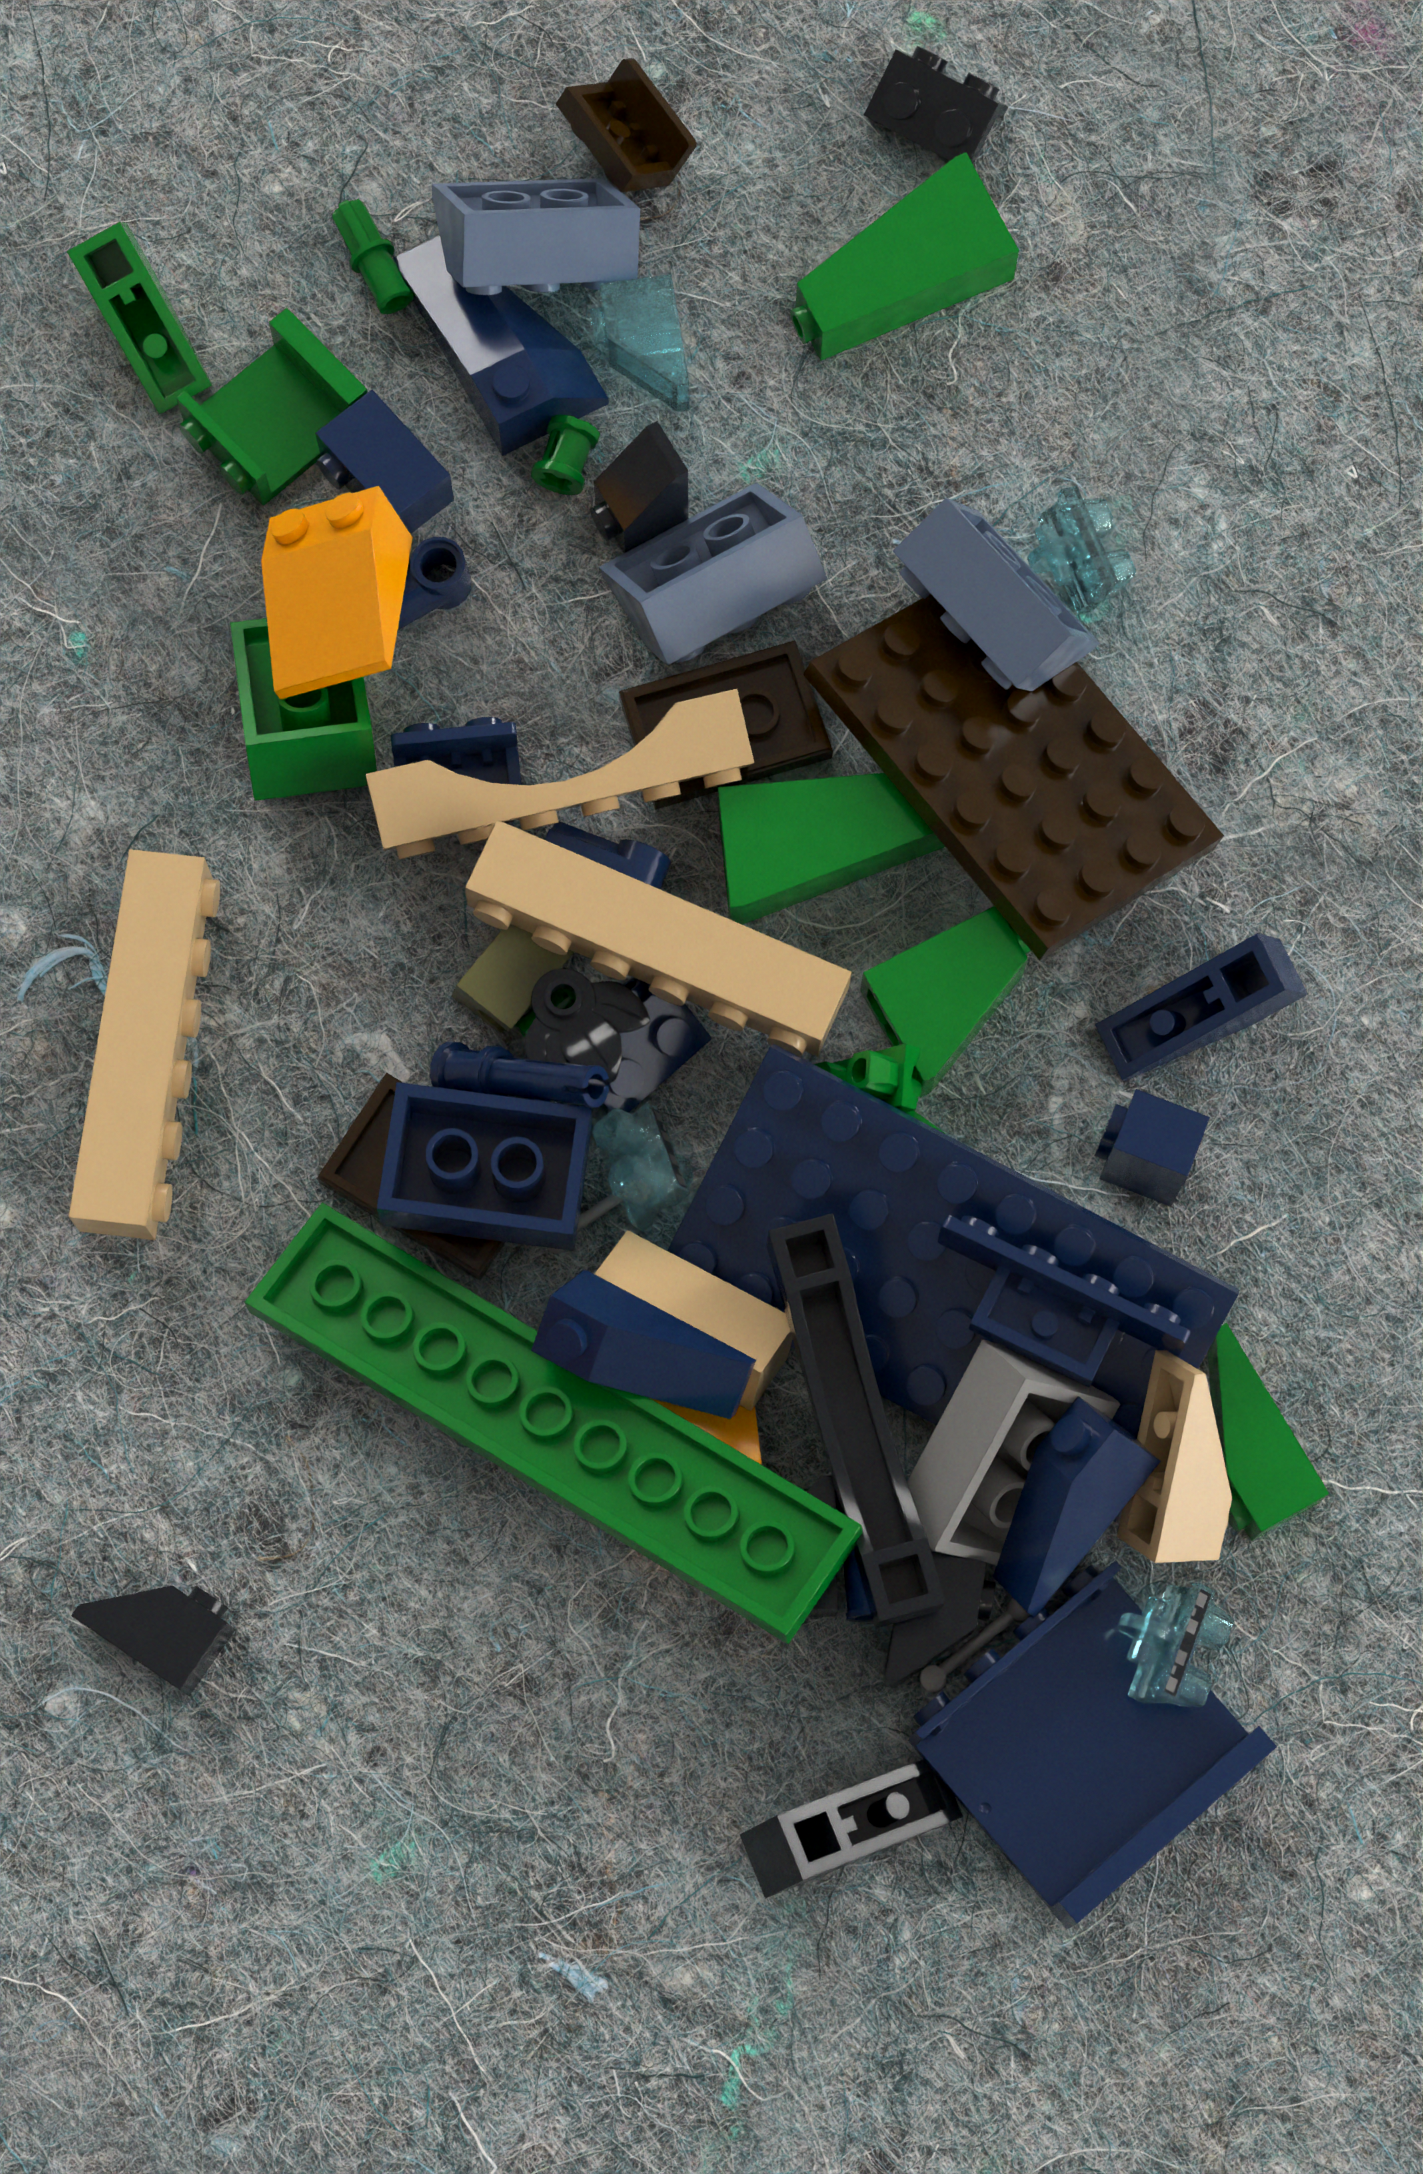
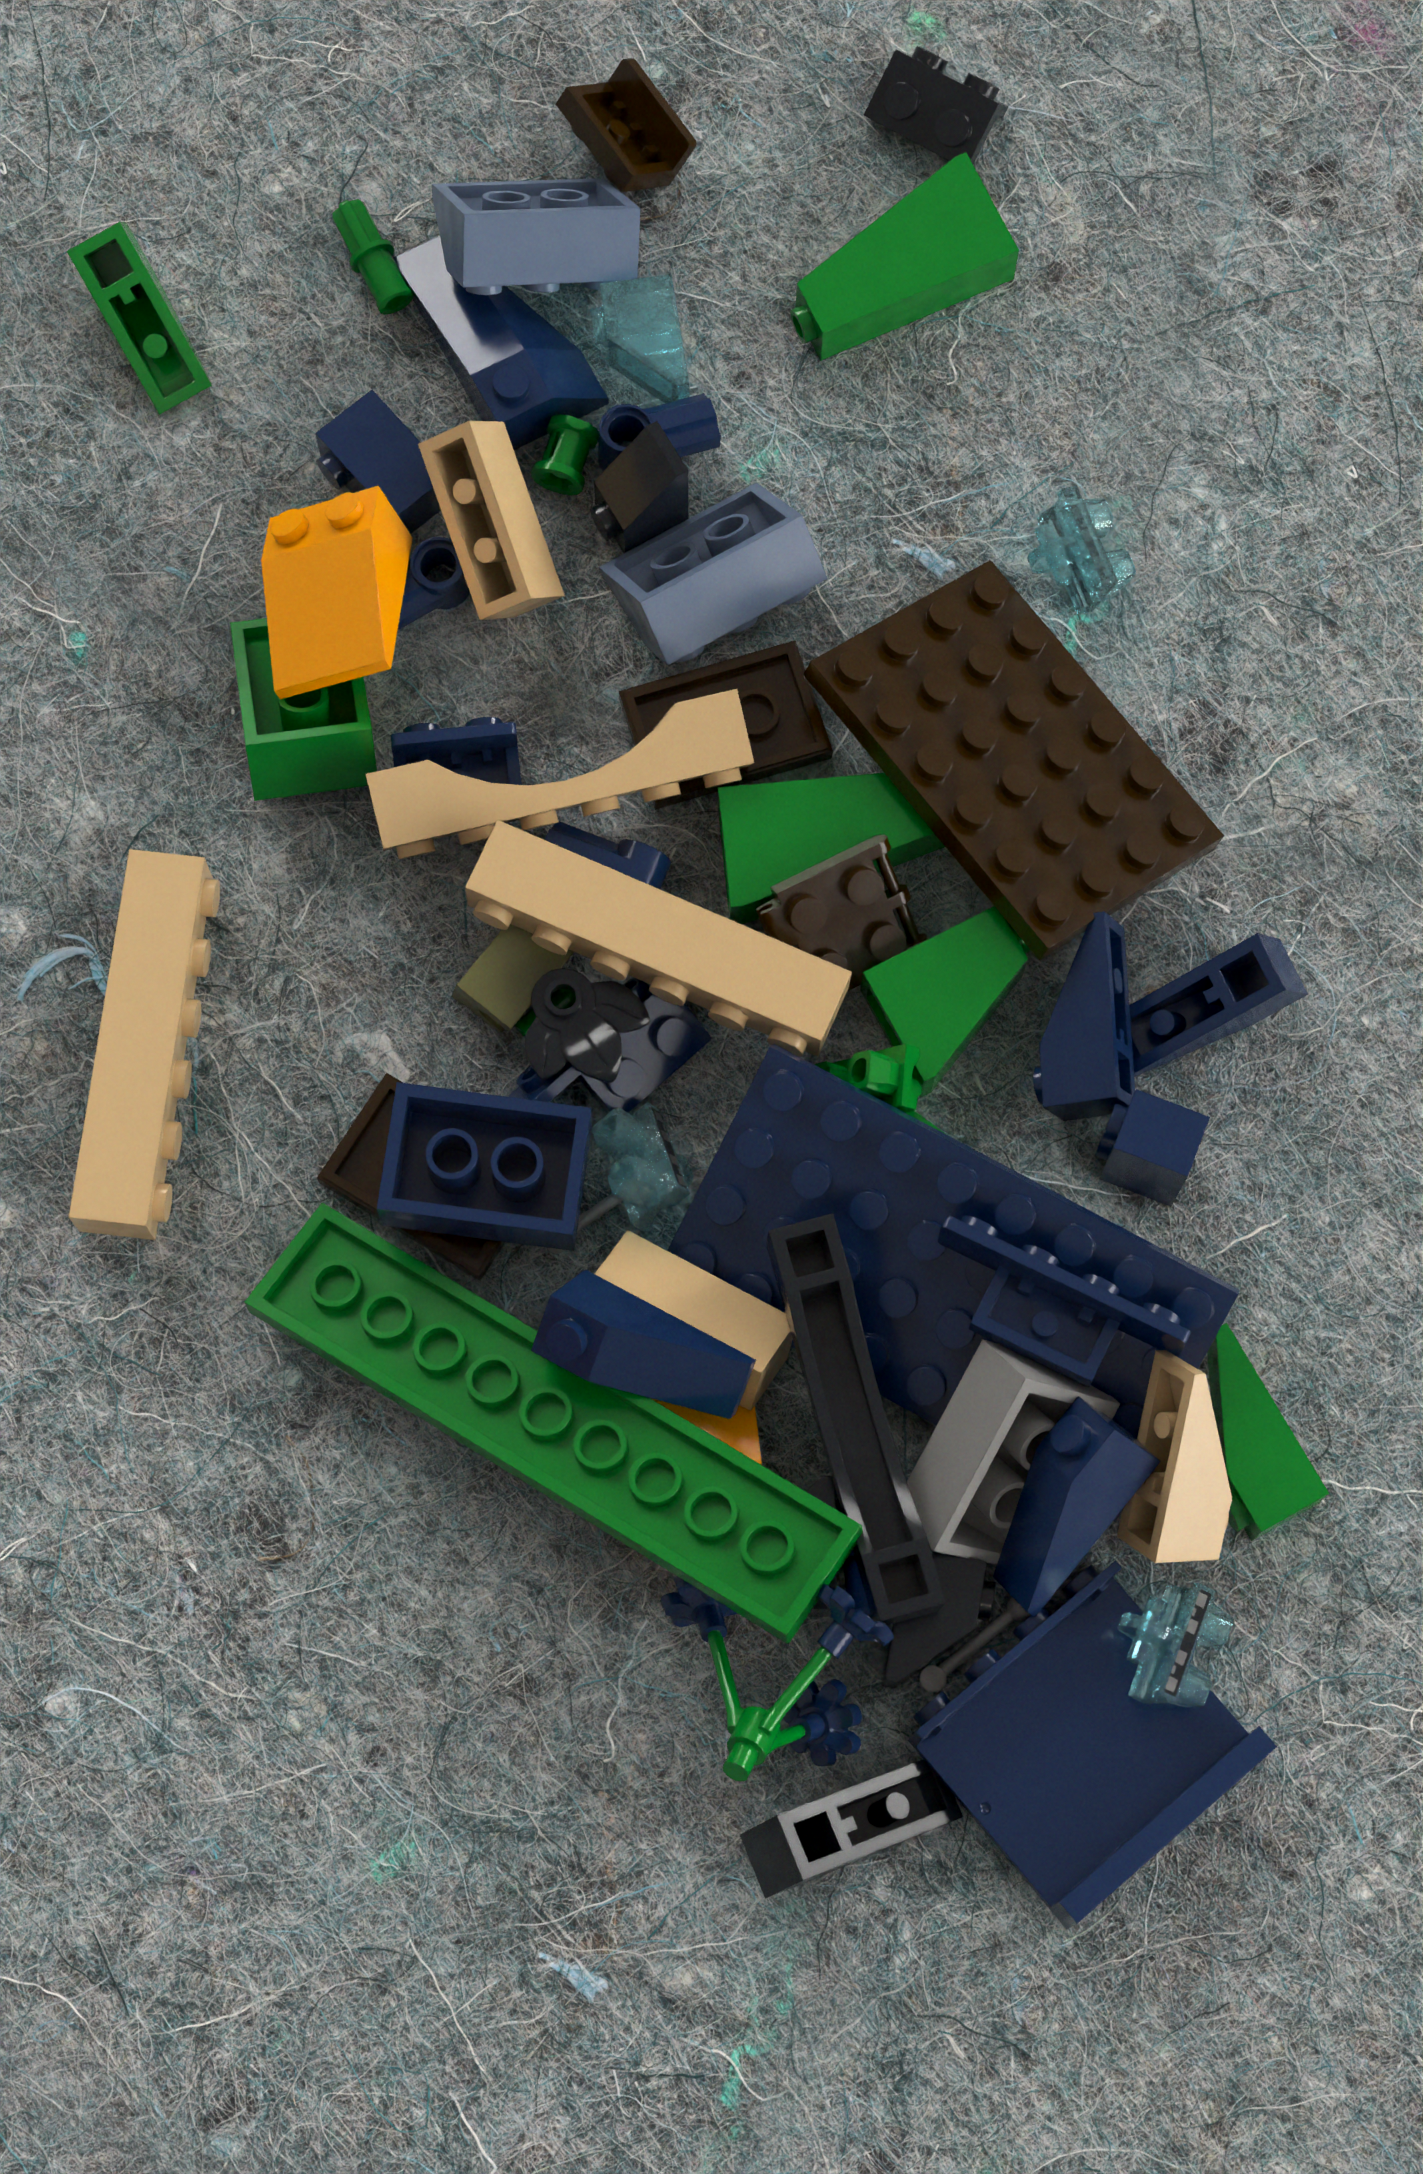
(163, 1631): black slope -> none
(270, 411): green panel -> none
(491, 519): none -> tan brick
(500, 1074): dark blue pin -> none
(686, 422): none -> dark blue piece
(814, 1716): none -> dark blue plant
(843, 911): none -> dark brown plate
(992, 597): sand blue slope -> none
(1089, 1036): none -> dark blue slope

